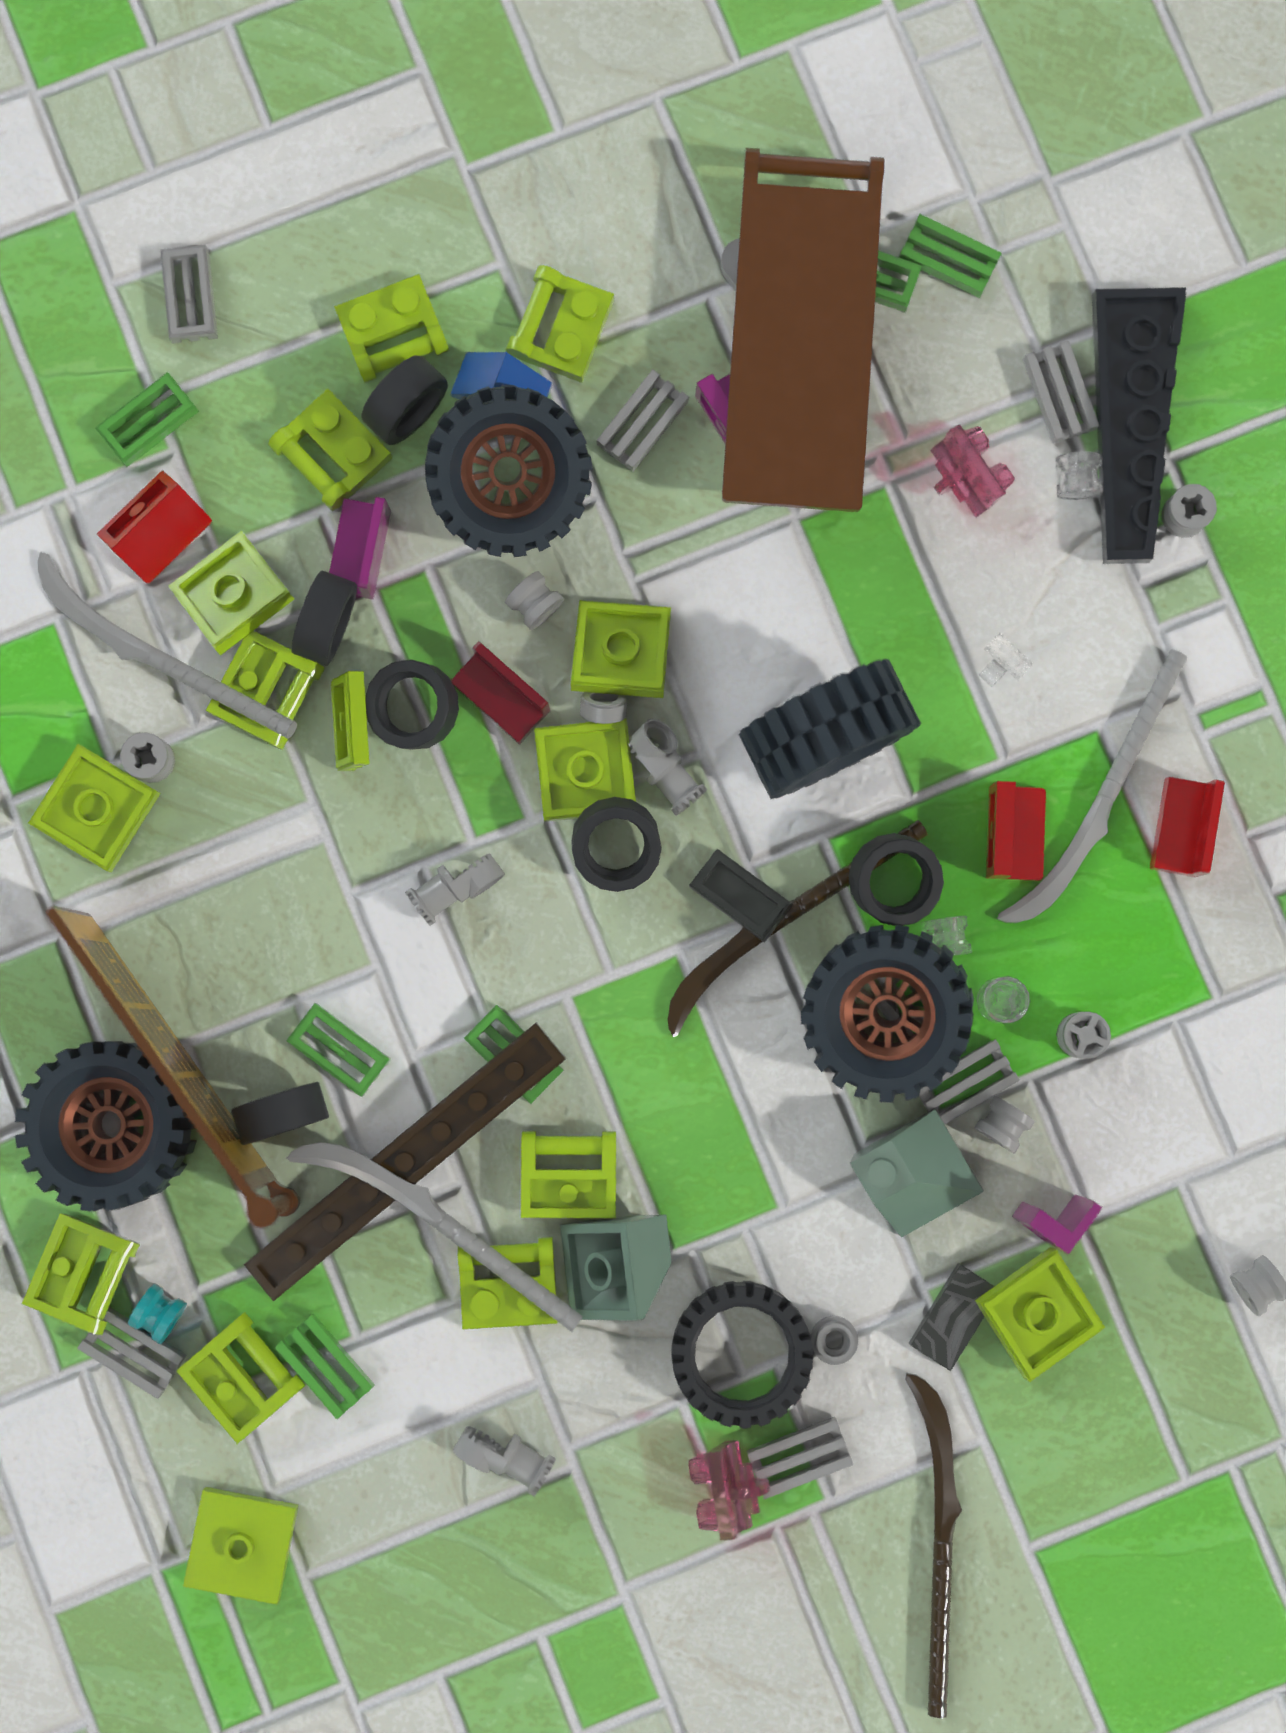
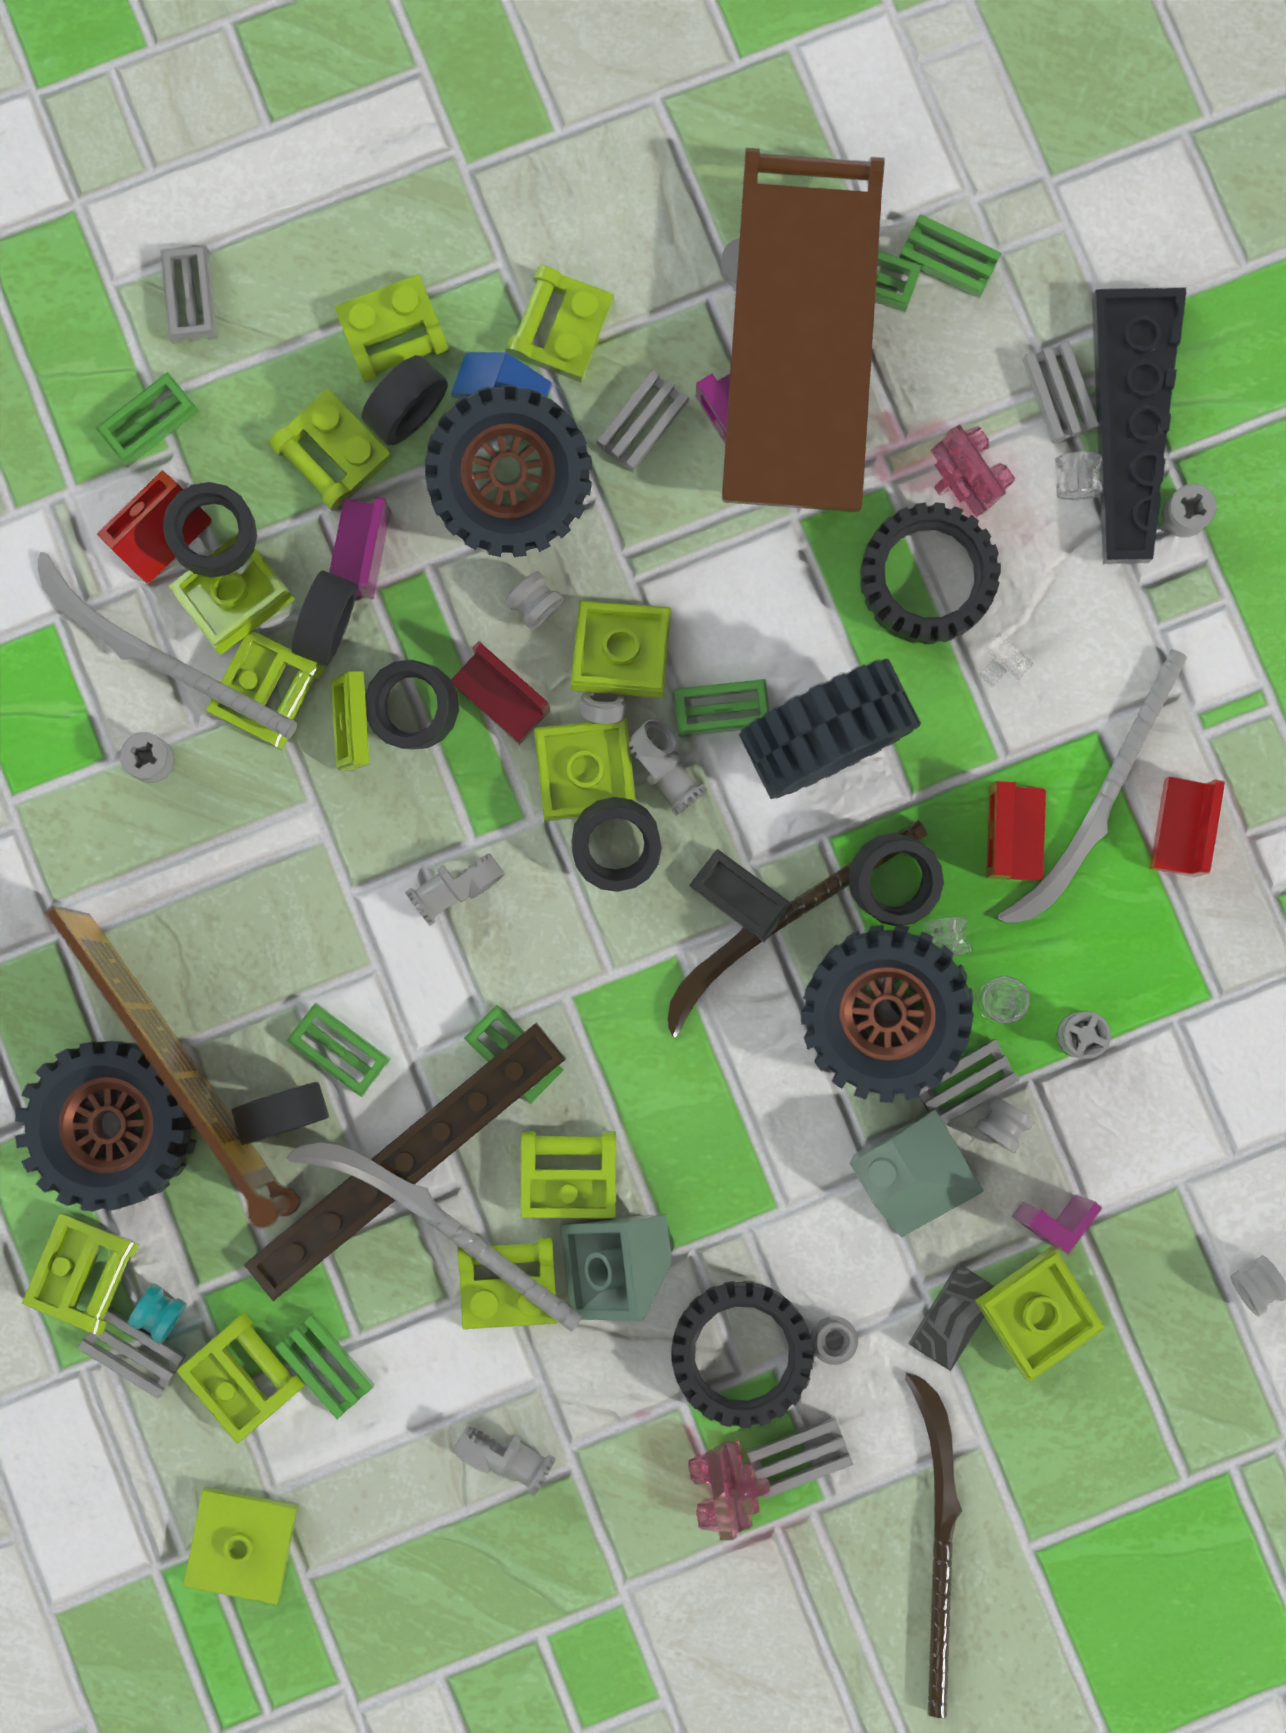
(94, 808): lime plate -> none
(190, 500): none -> black tyre
(718, 690): none -> bright green tile
(951, 523): none -> black tyre

